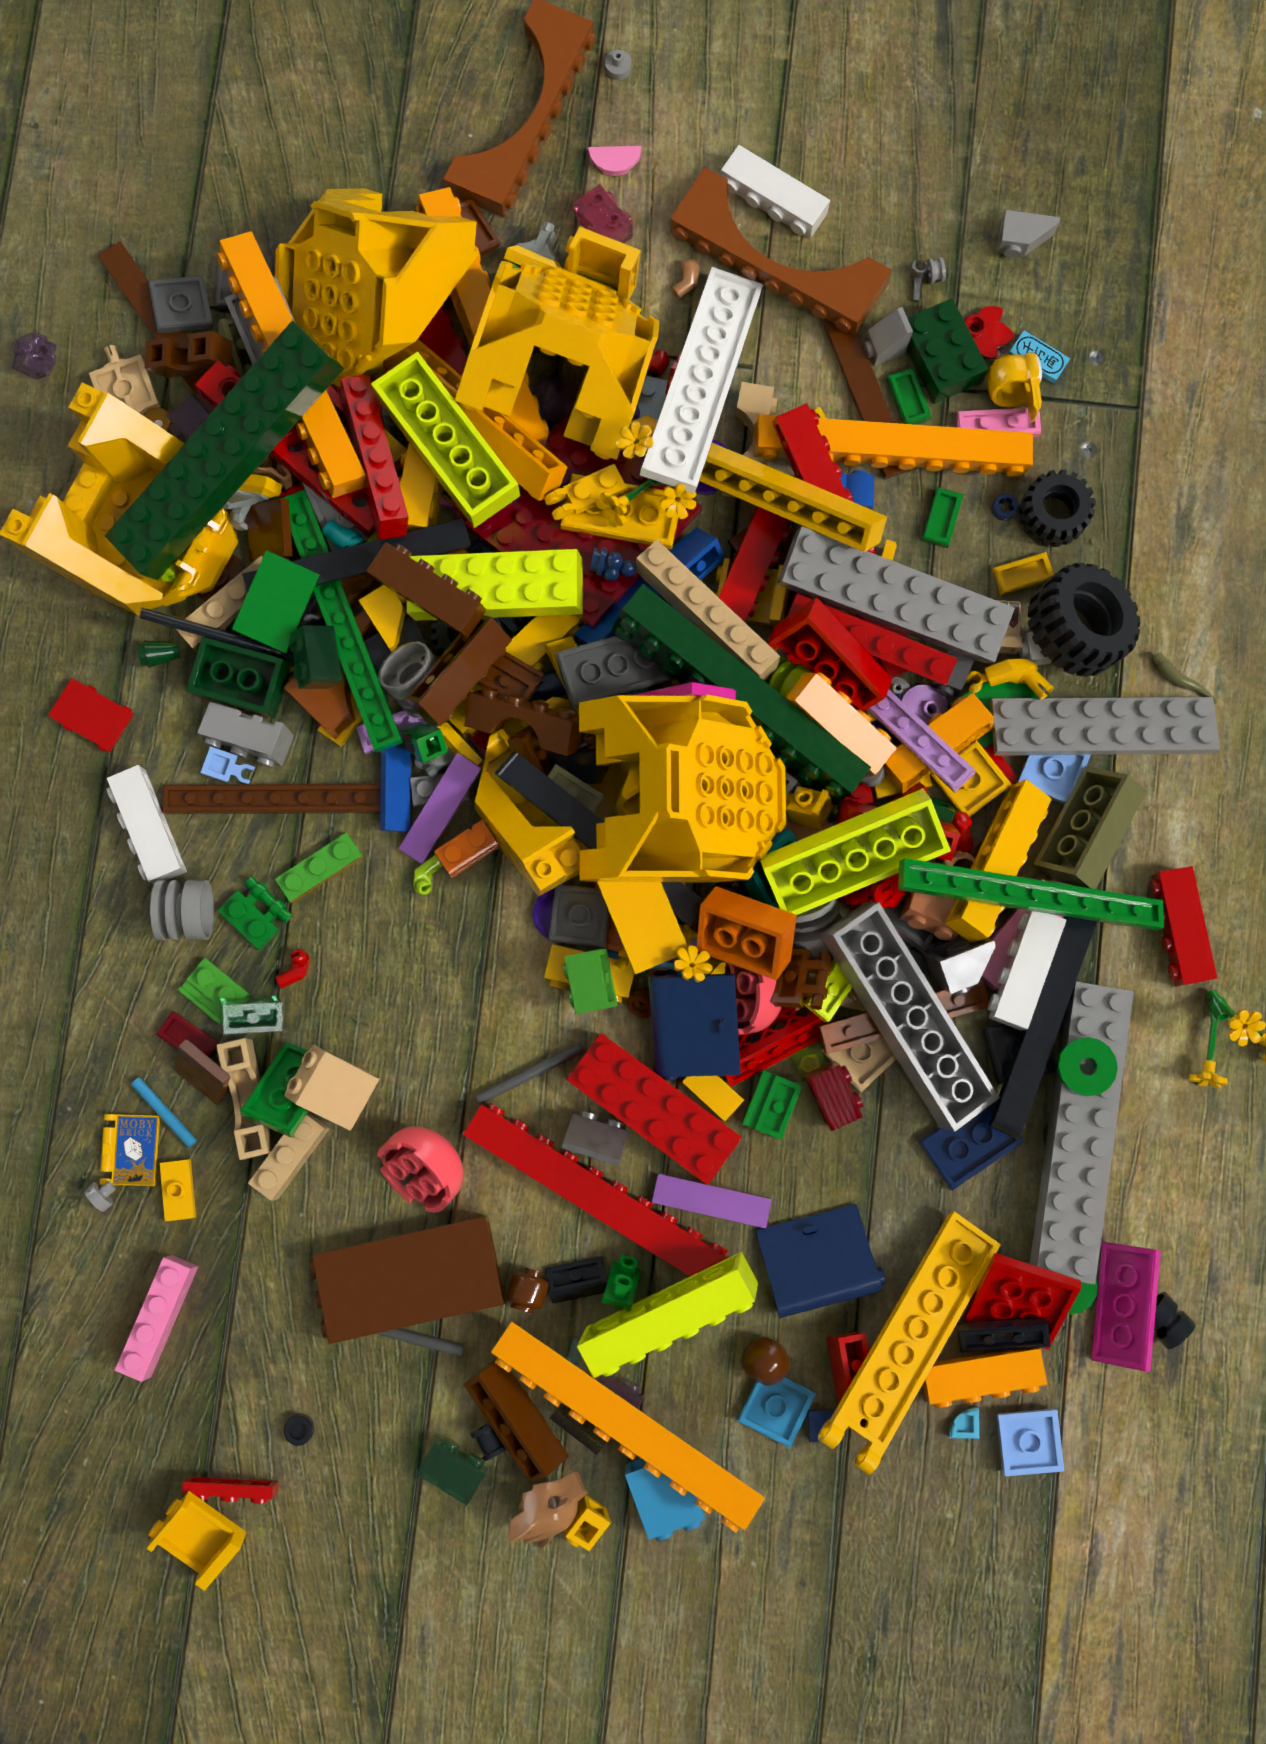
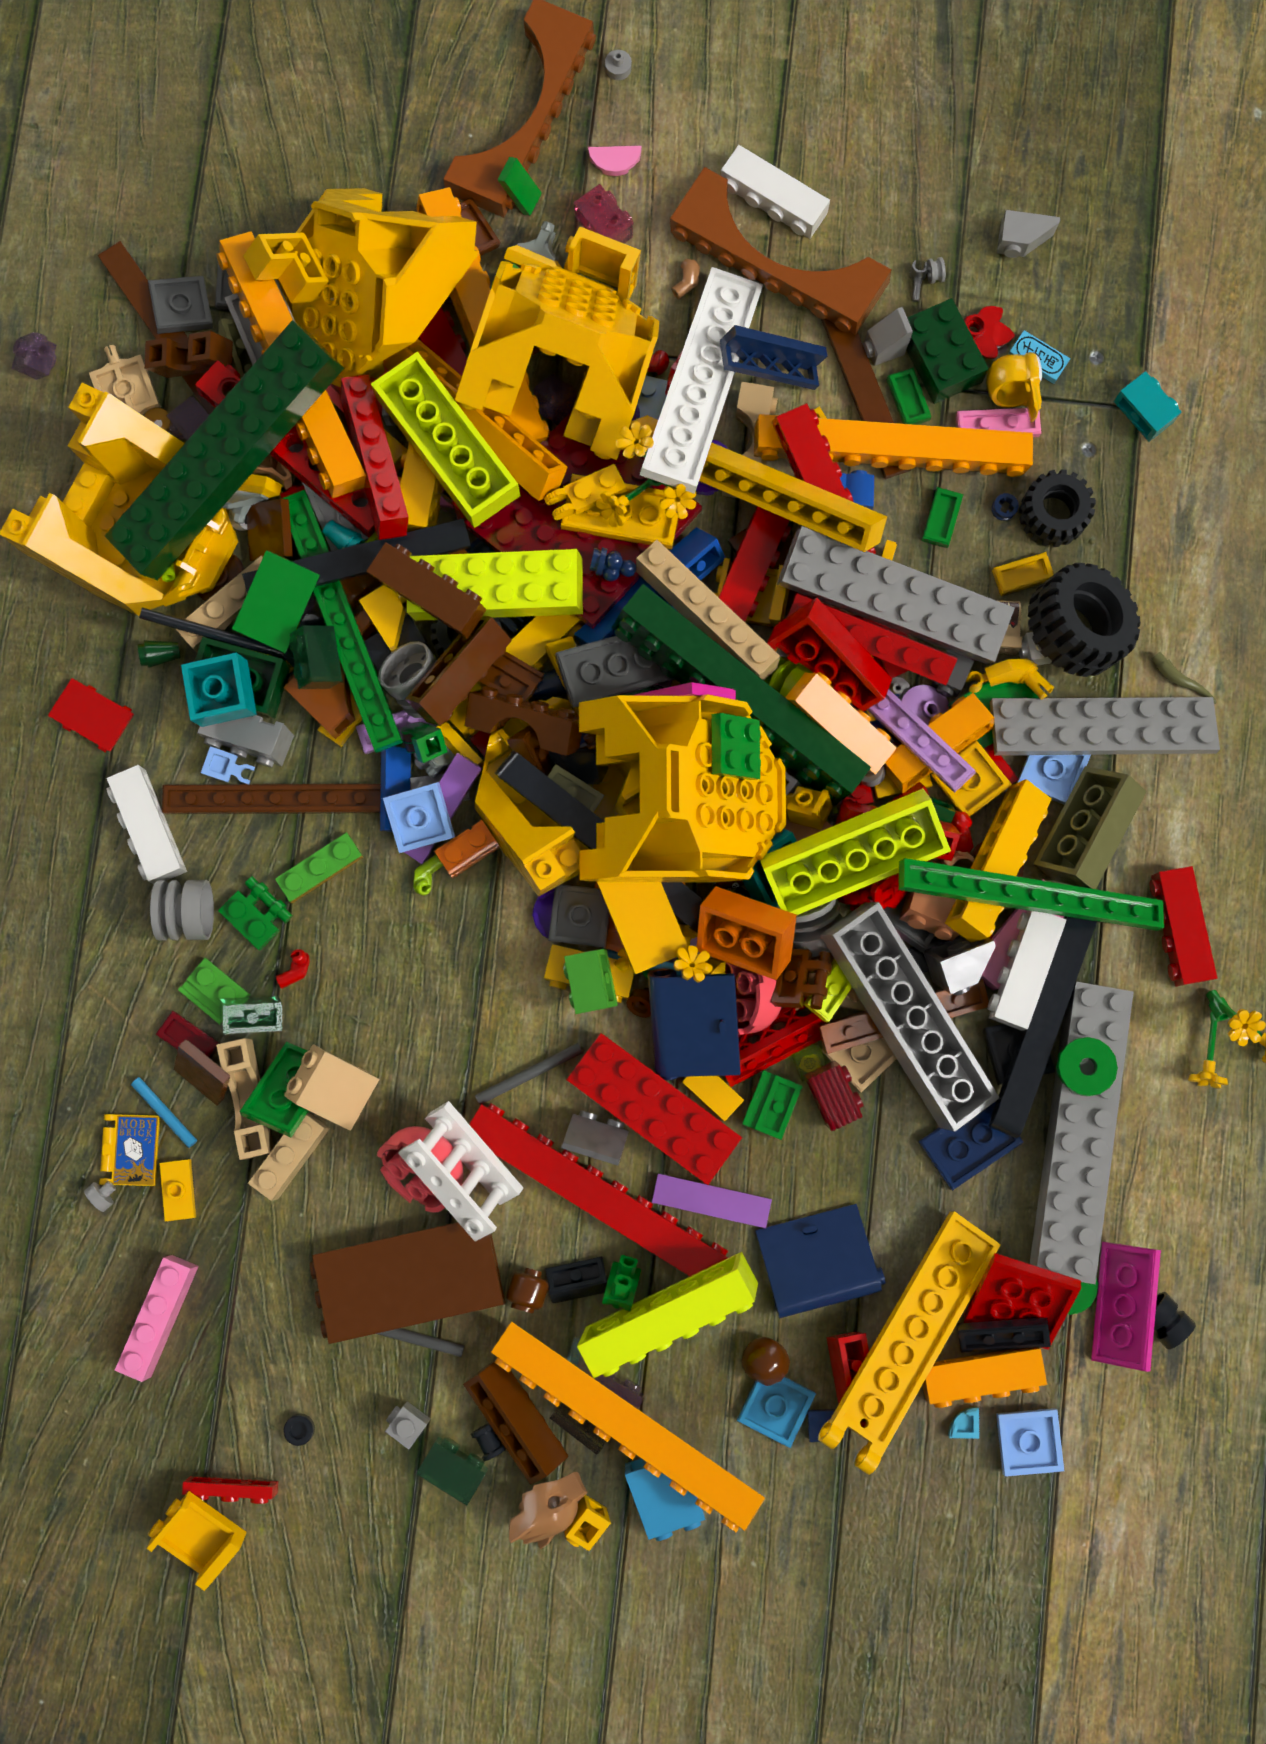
(218, 689): none -> teal brick
(289, 260): none -> yellow brick
(406, 1424): none -> light grey brick
(419, 817): none -> light blue plate
(476, 1156): none -> white fence
(519, 186): none -> green tile
(735, 746): none -> green plate
(771, 350): none -> dark blue fence
(1147, 406): none -> teal brick

